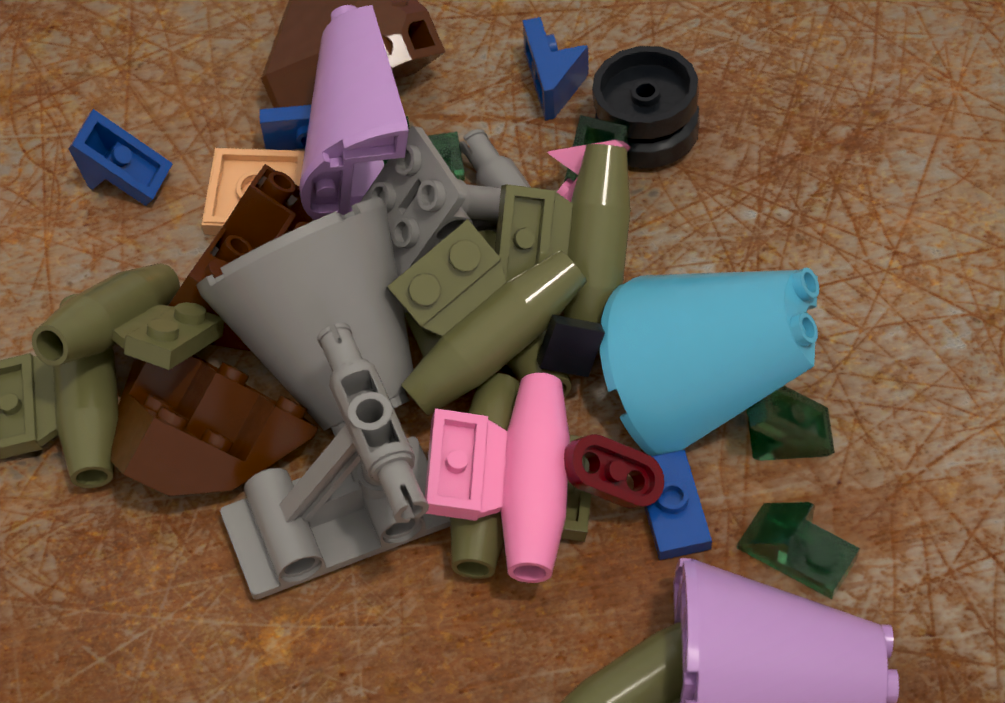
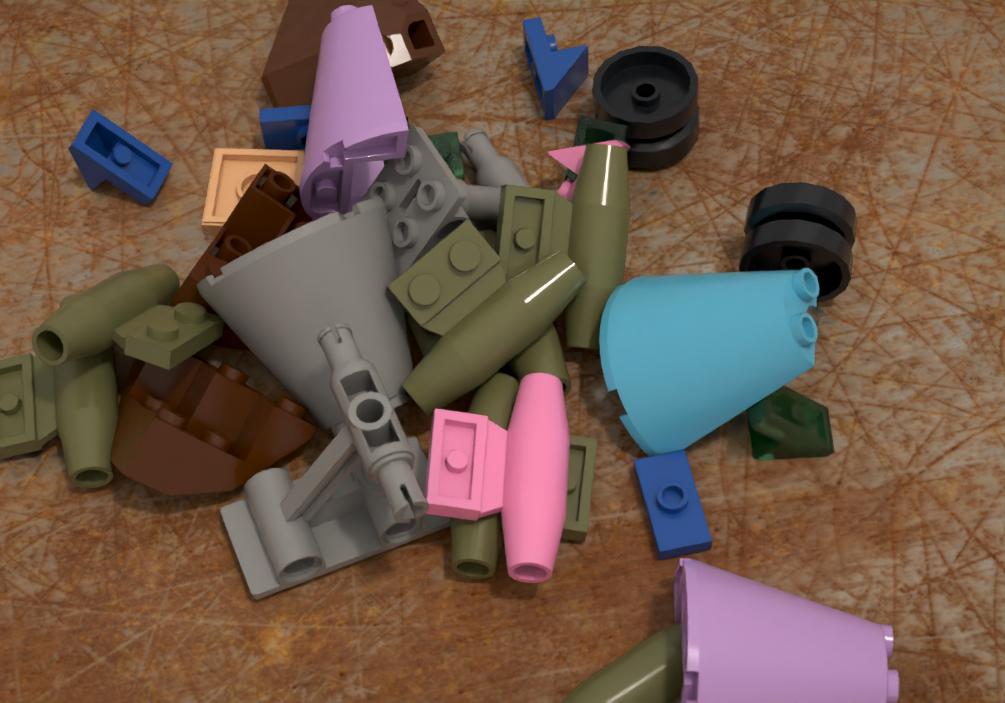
(570, 345): black tile -> none
(608, 471): dark red plate -> none
(792, 544): clear green slope -> none
(799, 229): none -> black wheel

